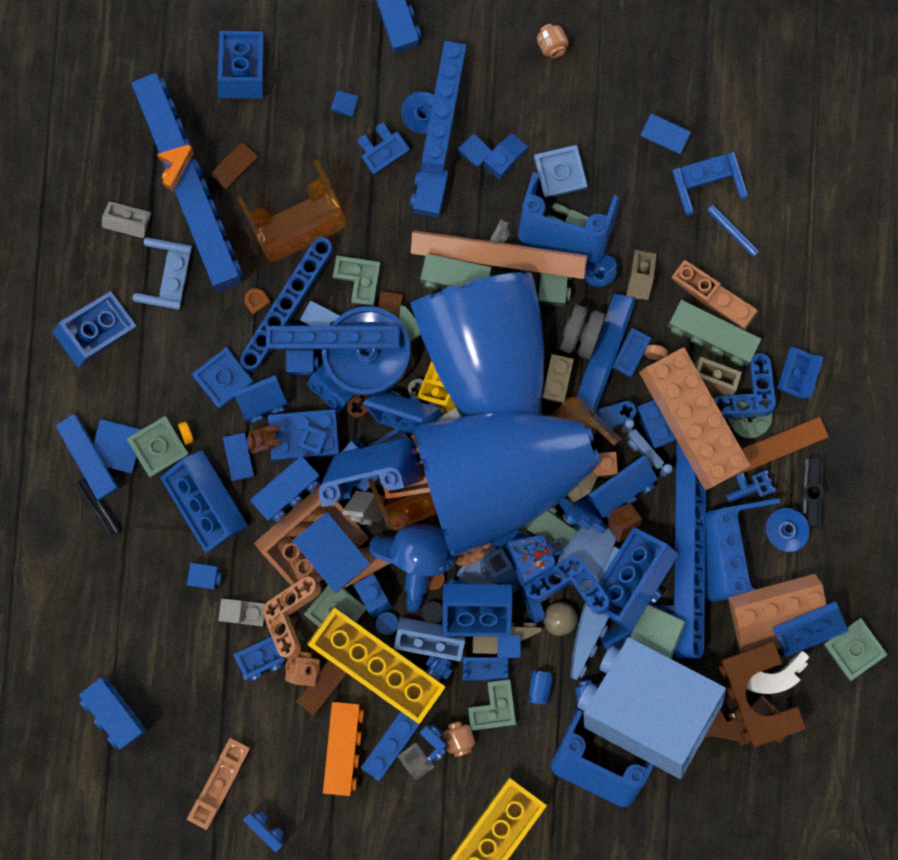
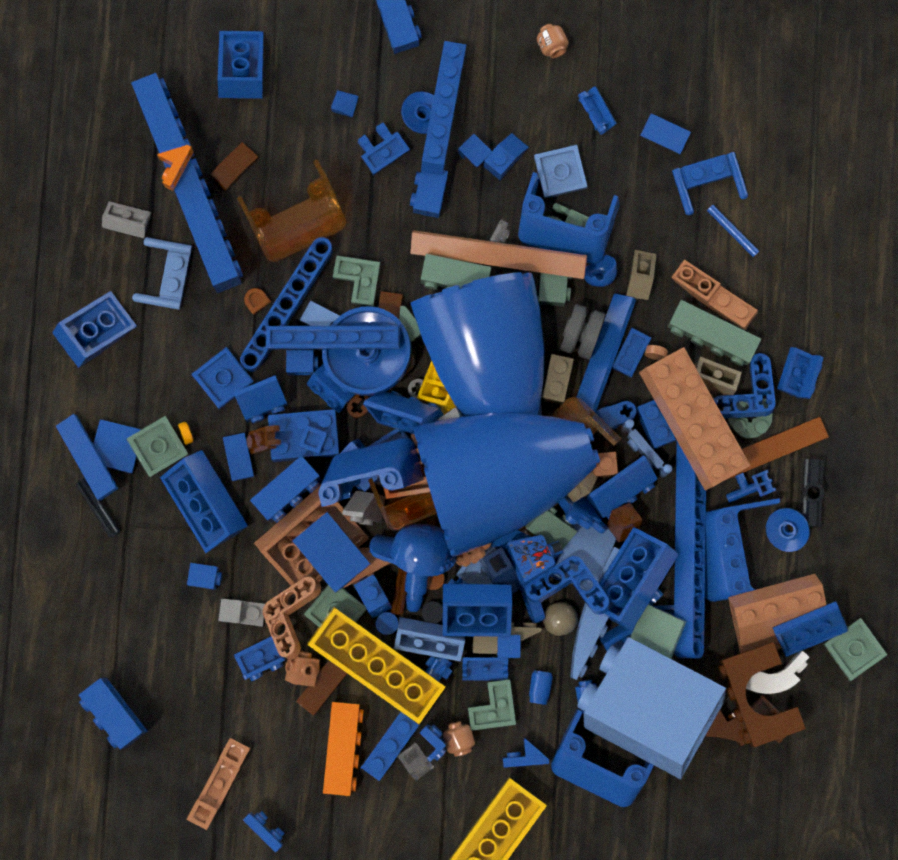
(400, 593): none -> reddish brown axle
(532, 757): none -> blue slope
(597, 110): none -> blue hinge

